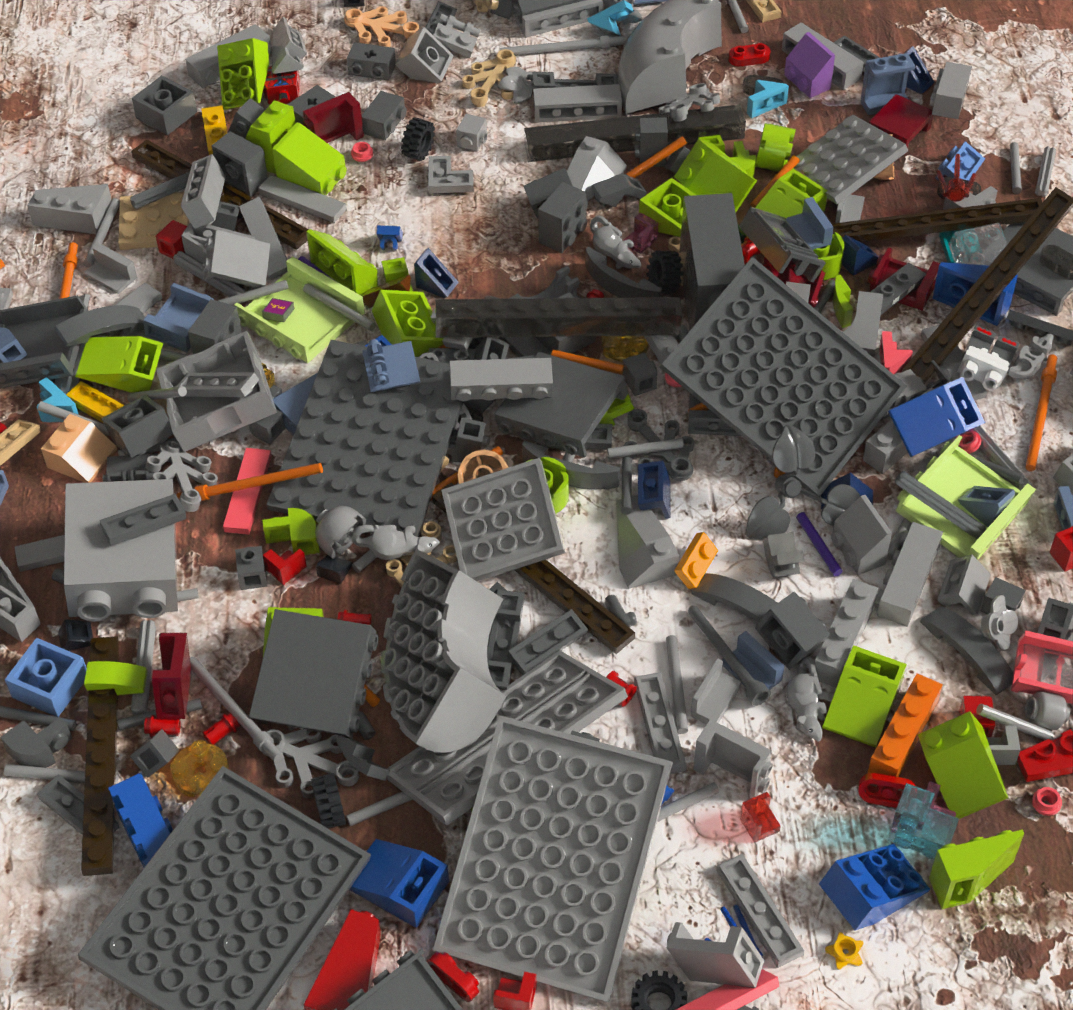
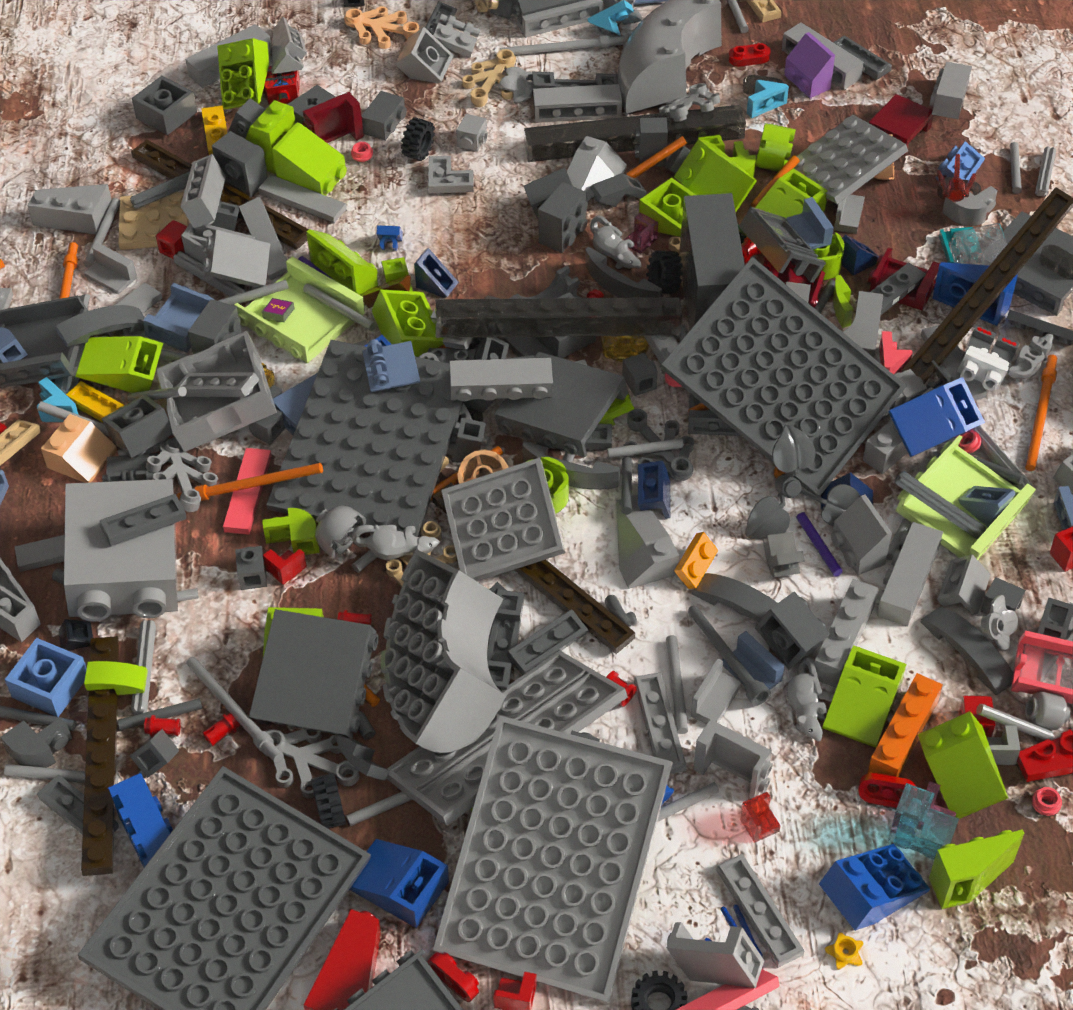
(173, 682): dark red panel -> none
(190, 758): clear yellow plate -> none
(333, 569): black slope -> none
(371, 61): dark grey brick -> none
(595, 363): orange bar -> none
(883, 80): sand blue panel -> none
(919, 78): dark blue slope -> none
(938, 221): dark brown plate -> none

